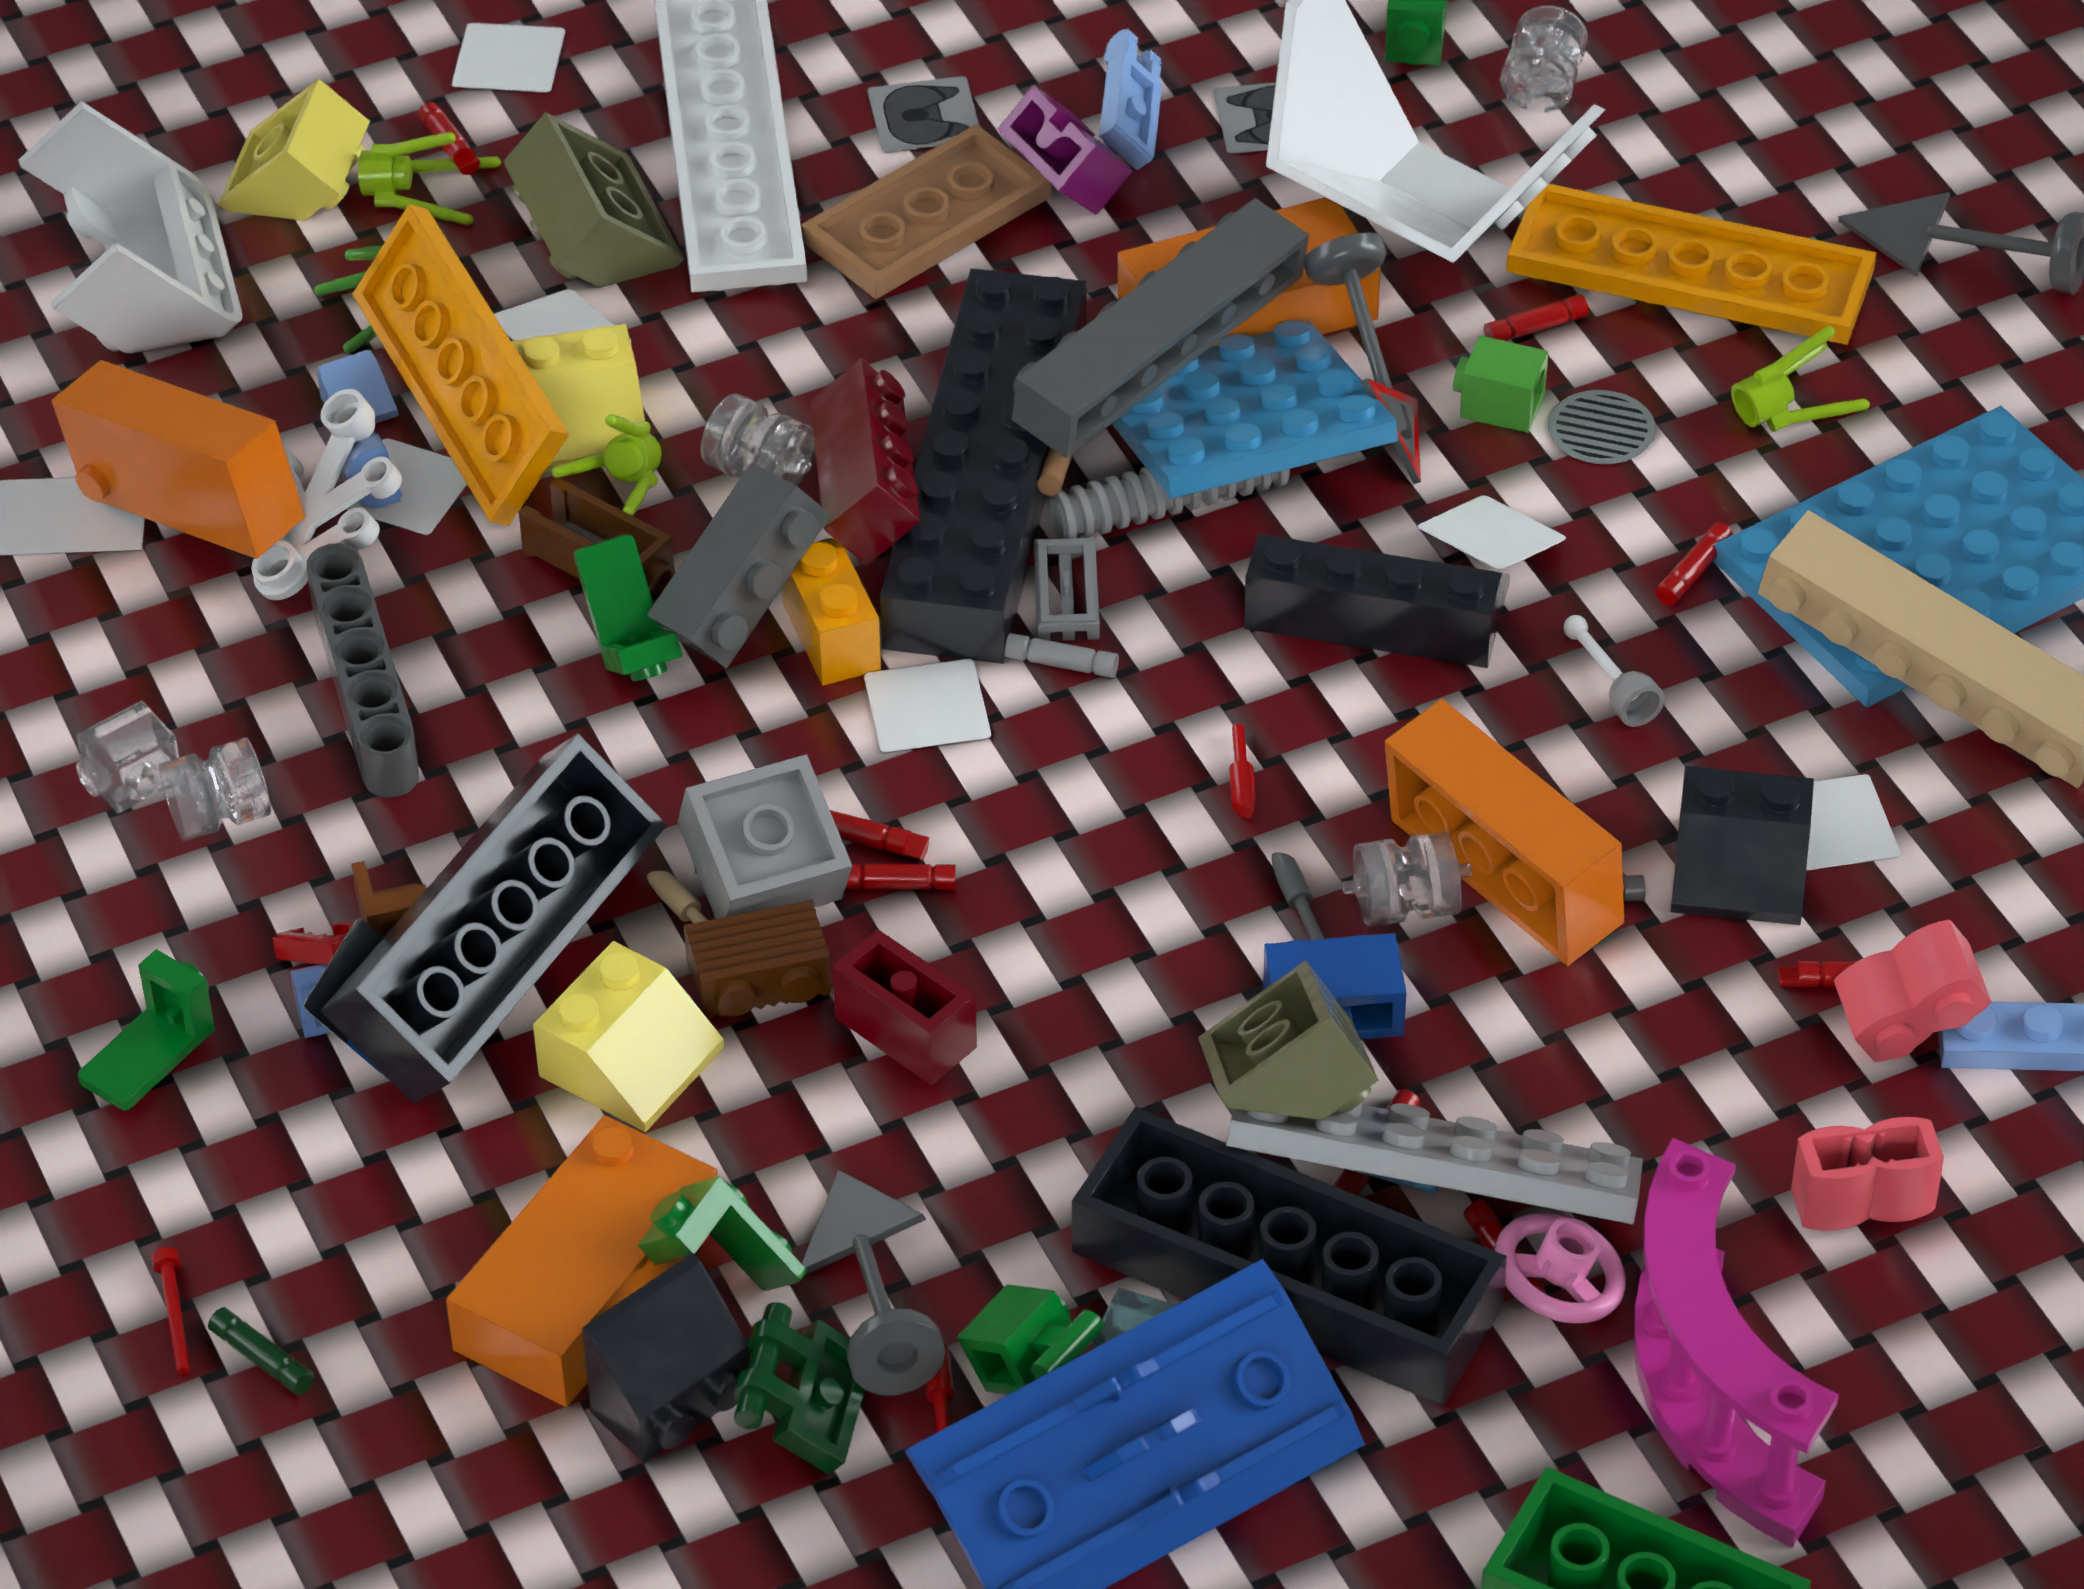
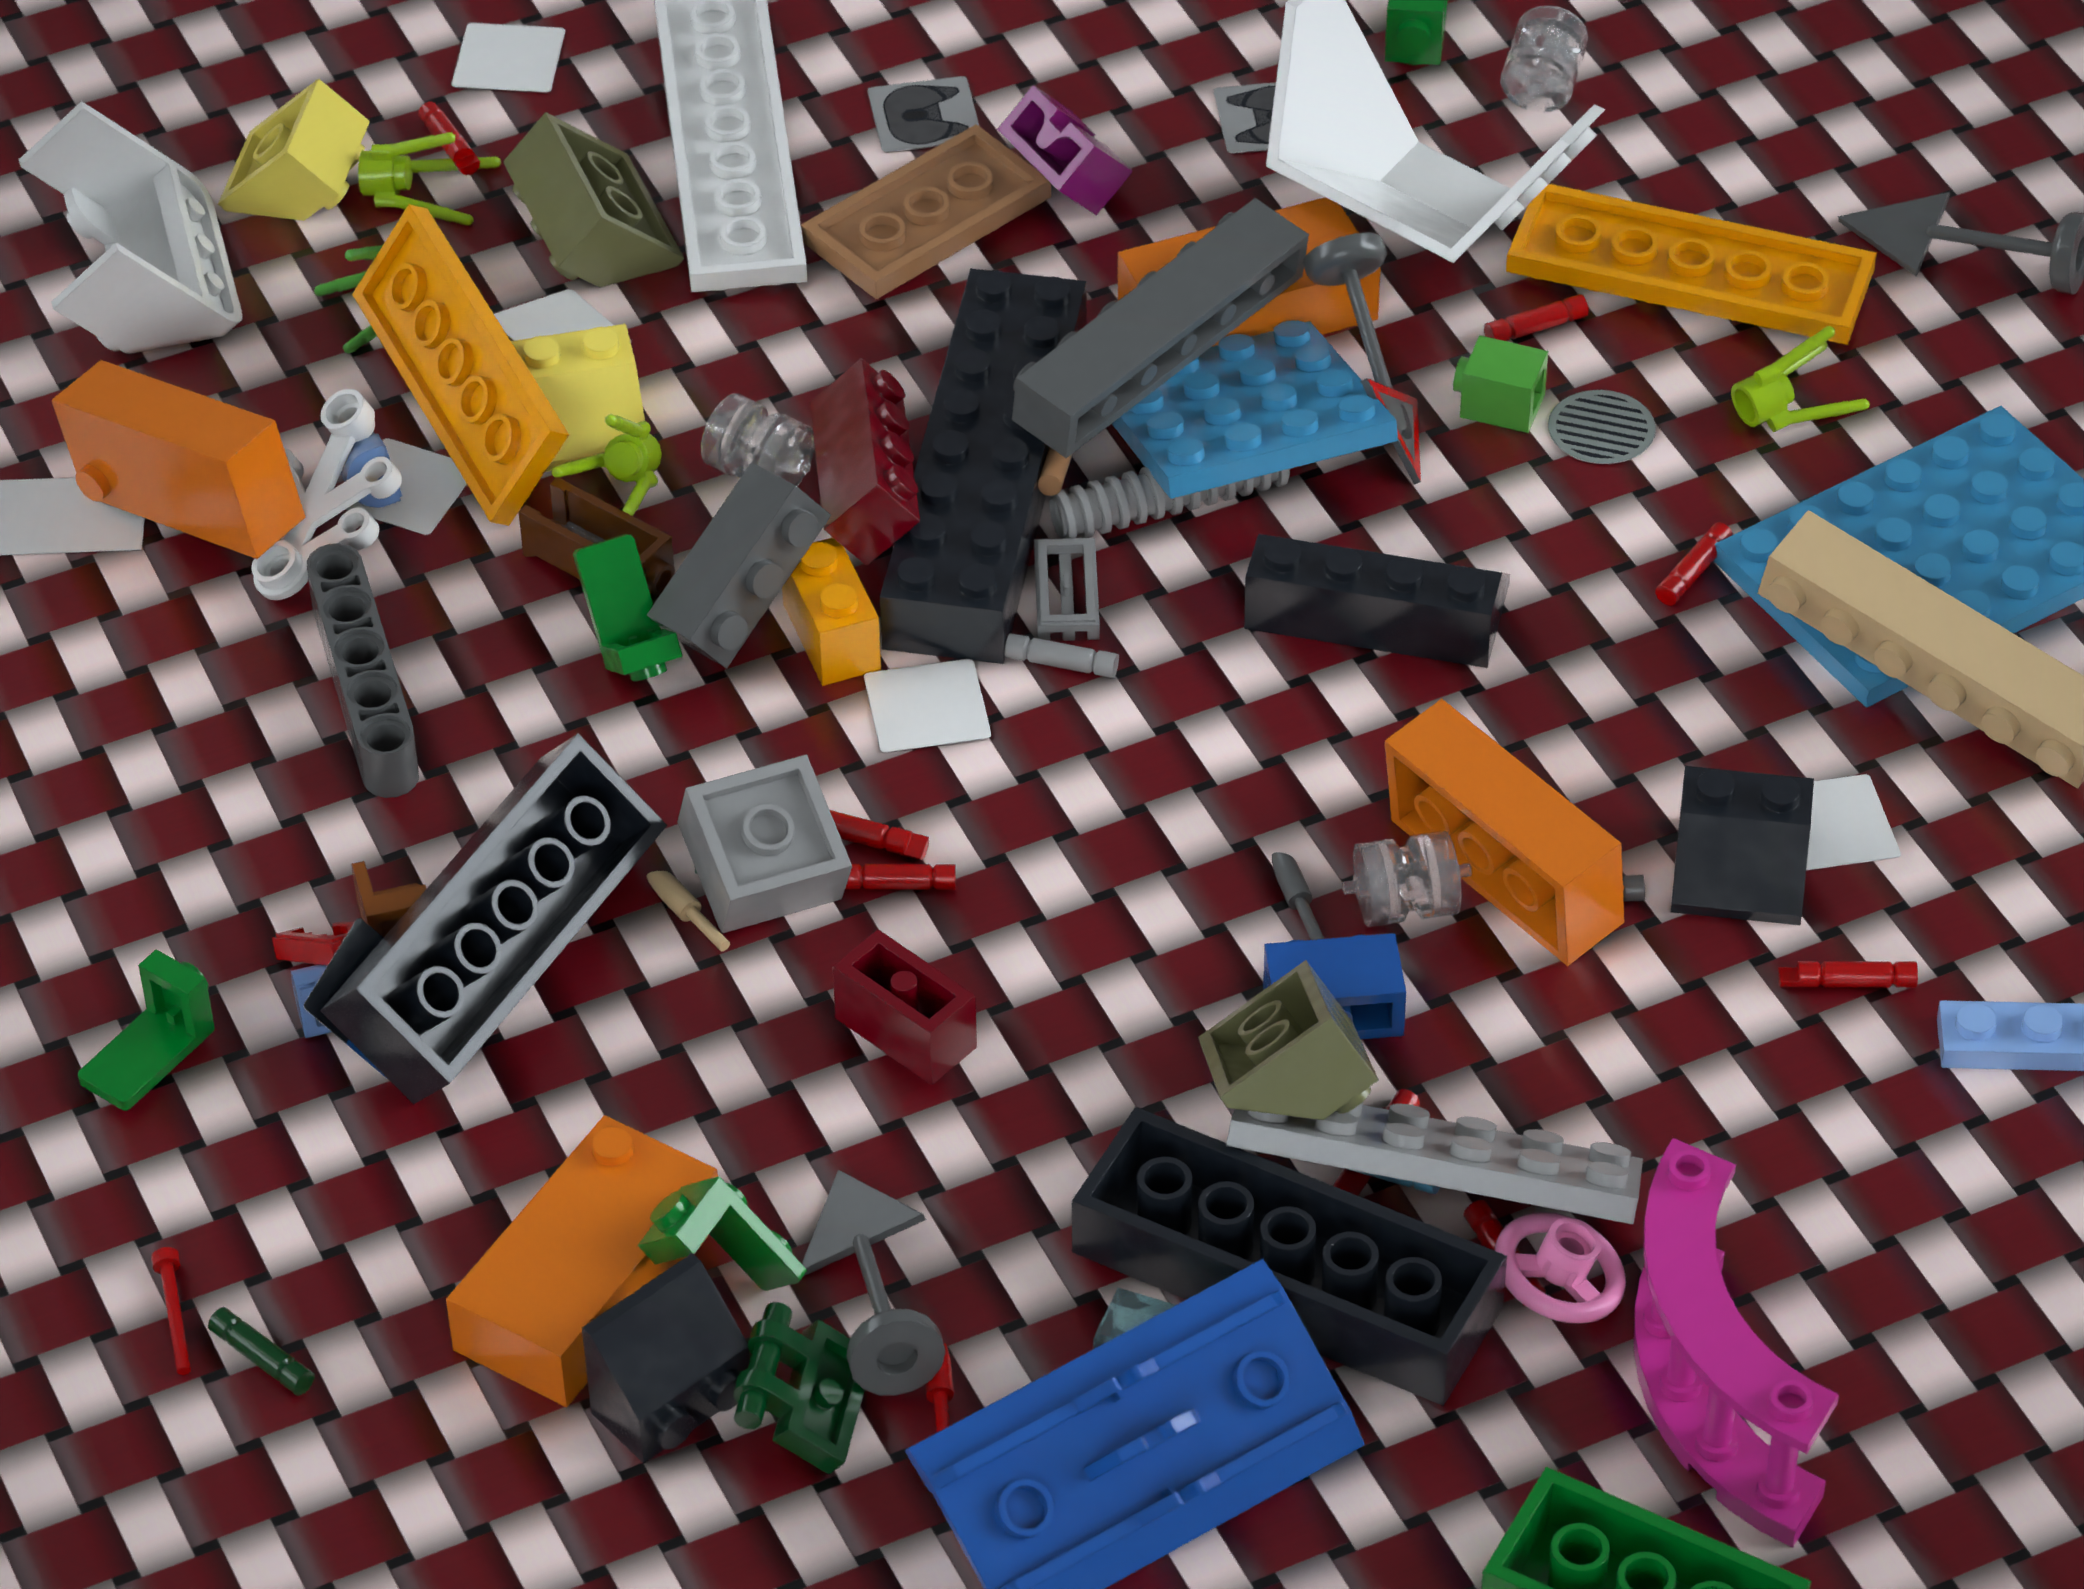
(124, 756): clear brick -> none
(215, 789): clear wheel -> none
(361, 374): light blue slope -> none
(625, 1037): light yellow slope -> none
(758, 959): reddish brown brick -> none
(1025, 1337): green brick -> none
(1131, 100): light blue hinge -> none
(1241, 776): red piece -> none
(1491, 532): white sticker -> none
(1632, 694): light grey hinge -> none
(1867, 1173): coral brick -> none
(1912, 991): coral brick -> none

